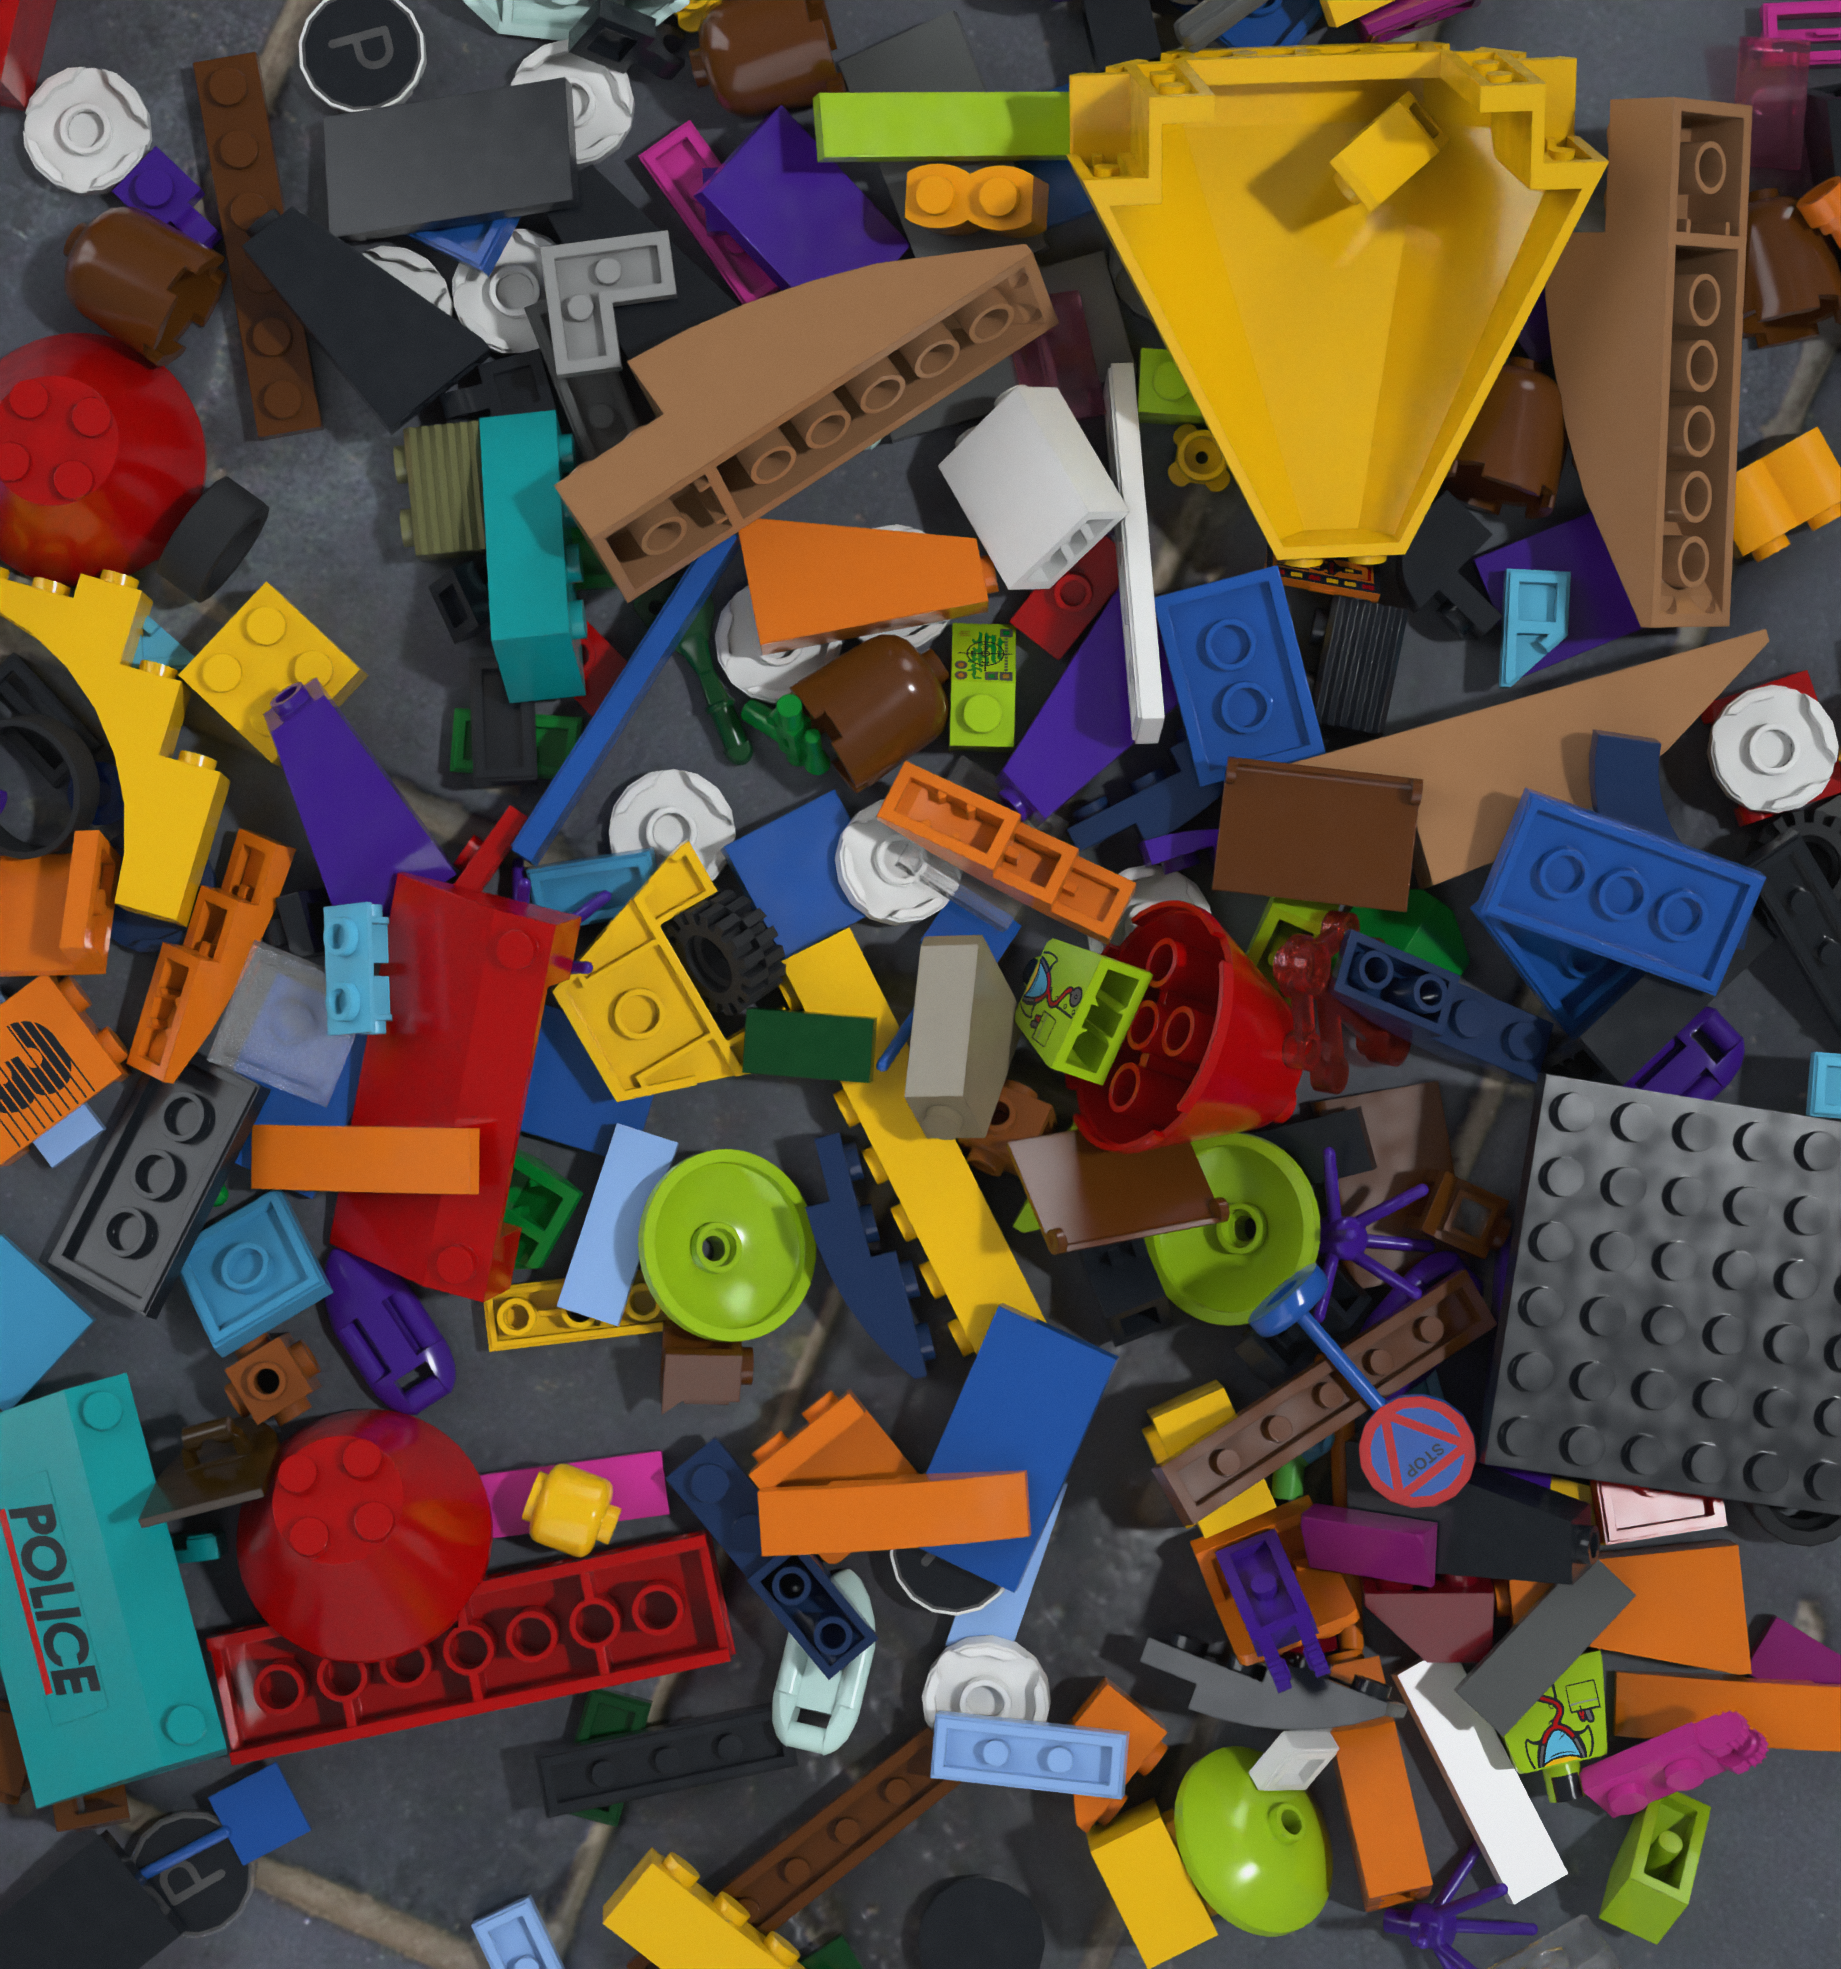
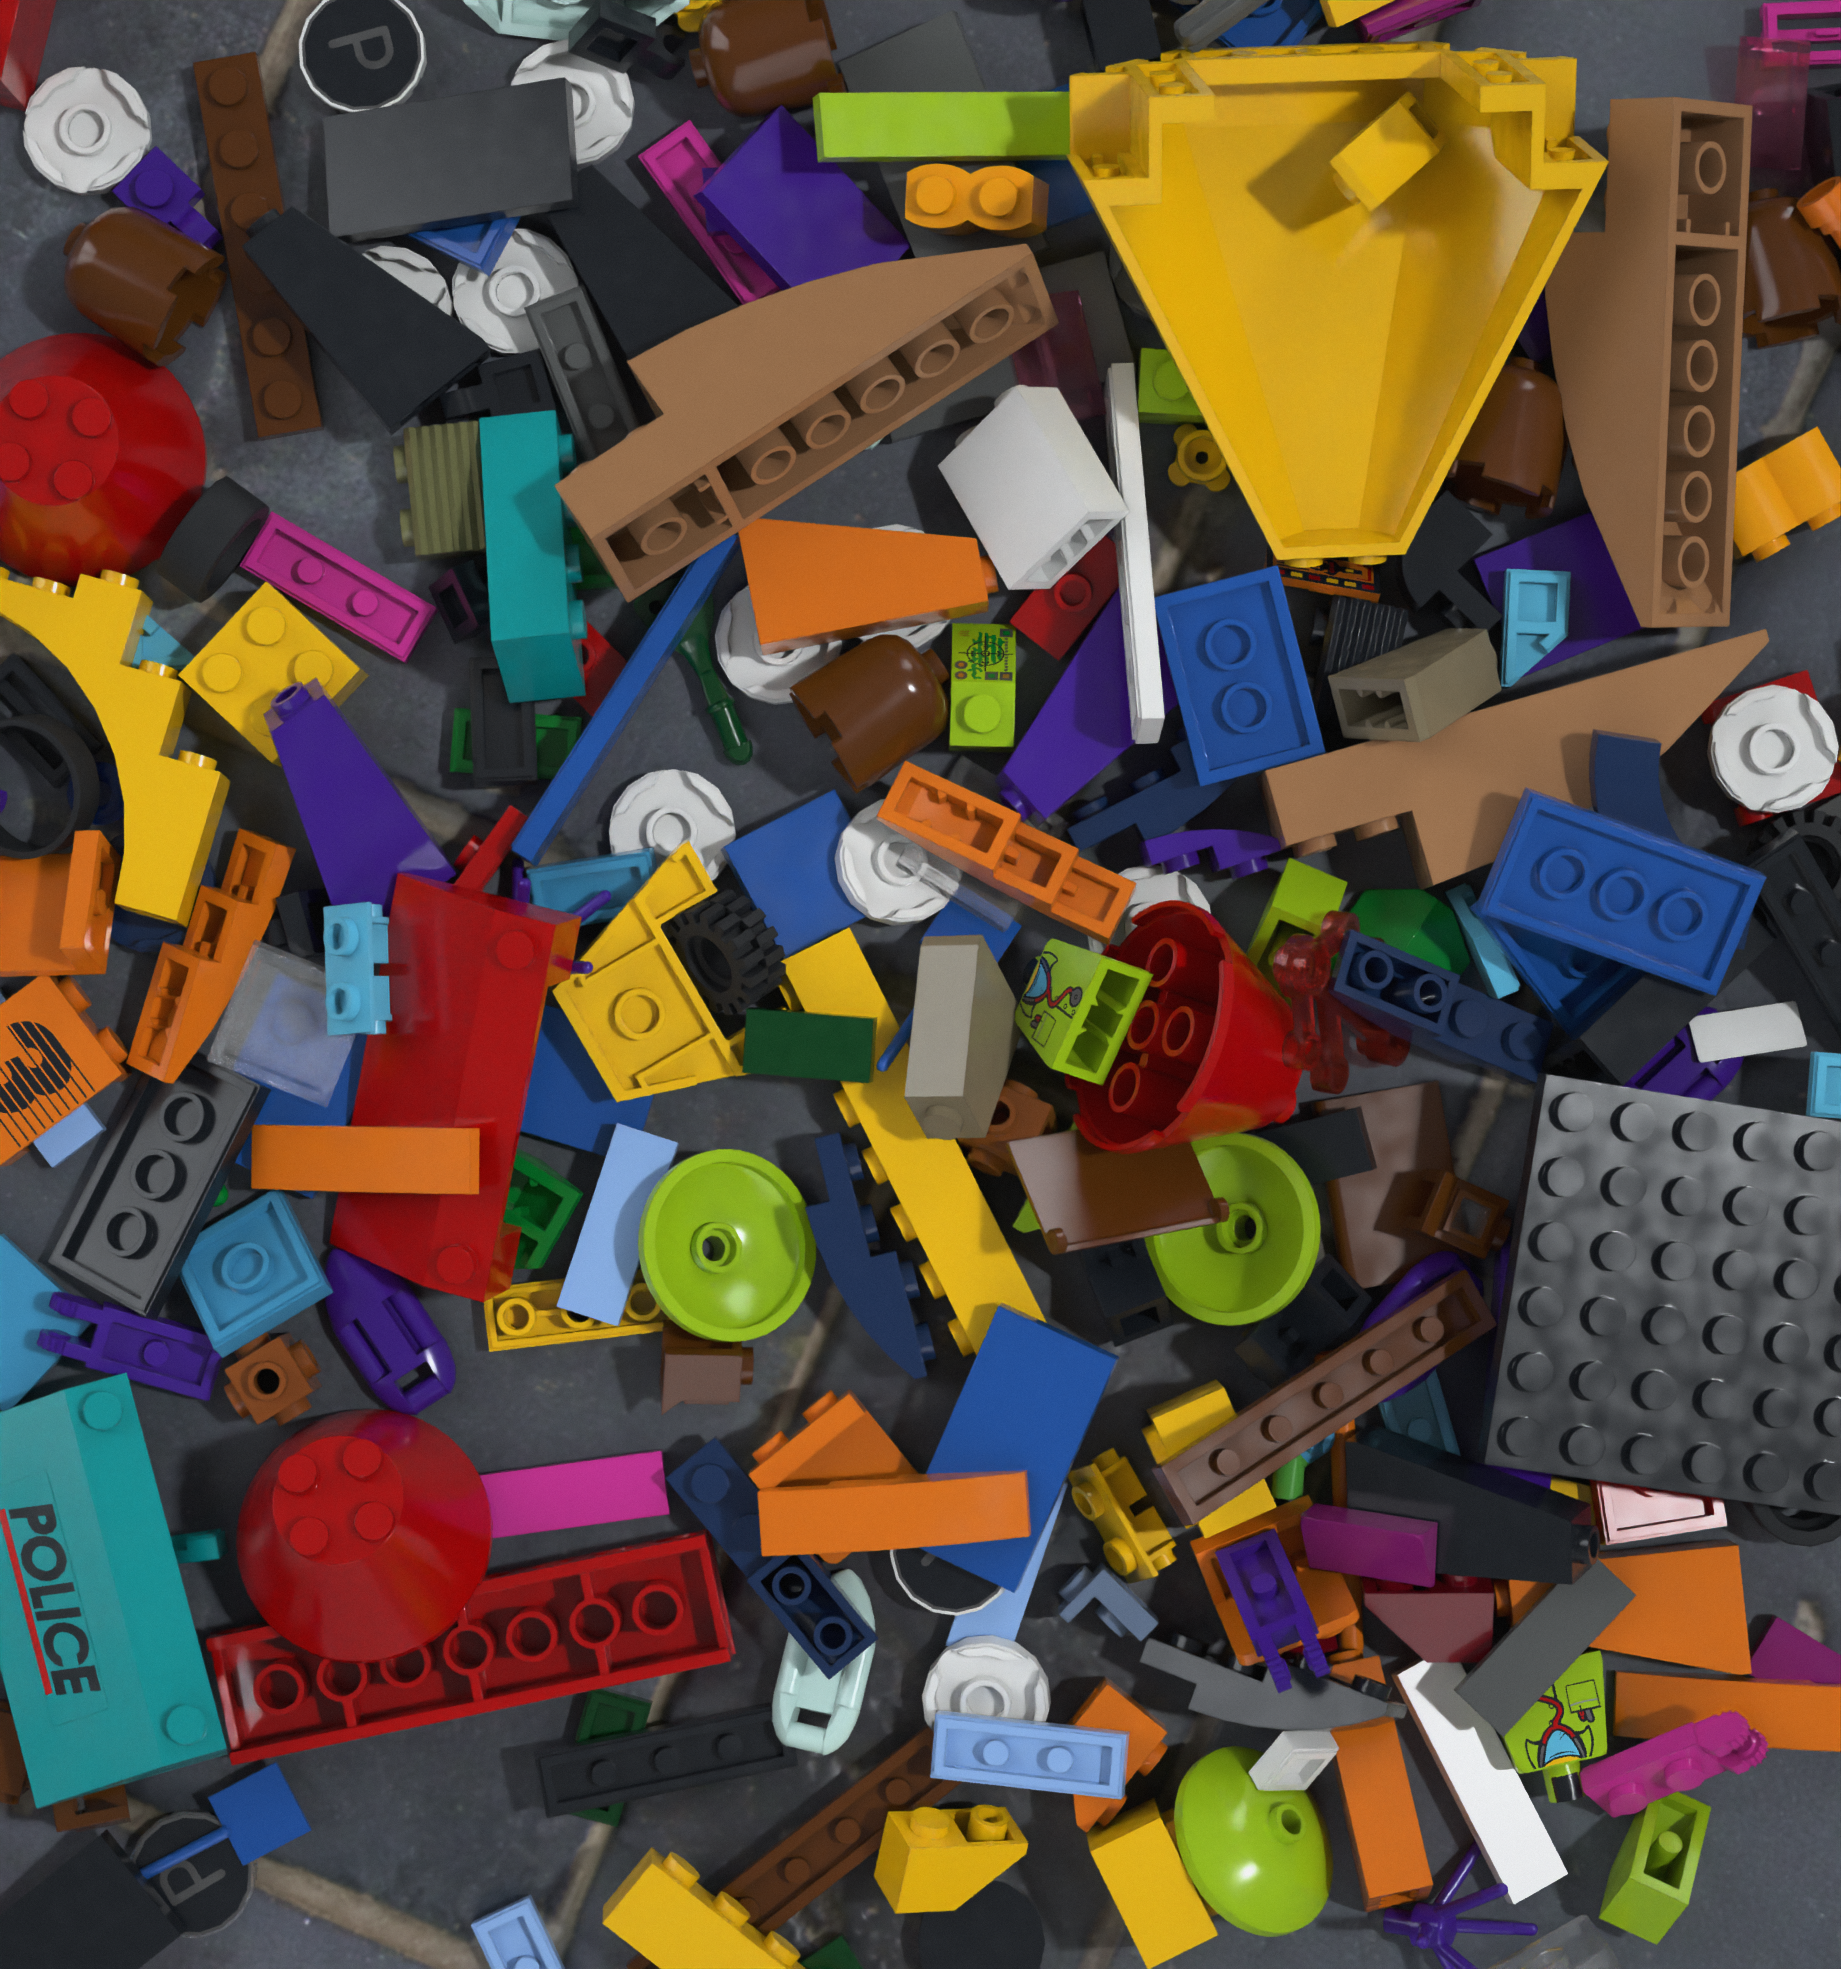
(145, 1348): none -> dark purple hinge
(217, 1467): dark brown shield -> none
(339, 587): none -> dark pink tile
(571, 1510): yellow head -> none
(588, 282): light grey plate -> none
(790, 730): green piece -> none
(944, 1855): none -> yellow slope
(1119, 1604): none -> sand blue bracket
(1133, 1544): none -> yellow hinge
(1317, 834): reddish brown piece -> none
(1347, 1237): dark purple plant -> none
(1411, 1447): blue piece -> none
(1416, 687): none -> dark tan slope
(1489, 959): none -> medium azure tile
(1747, 1031): none -> white sticker

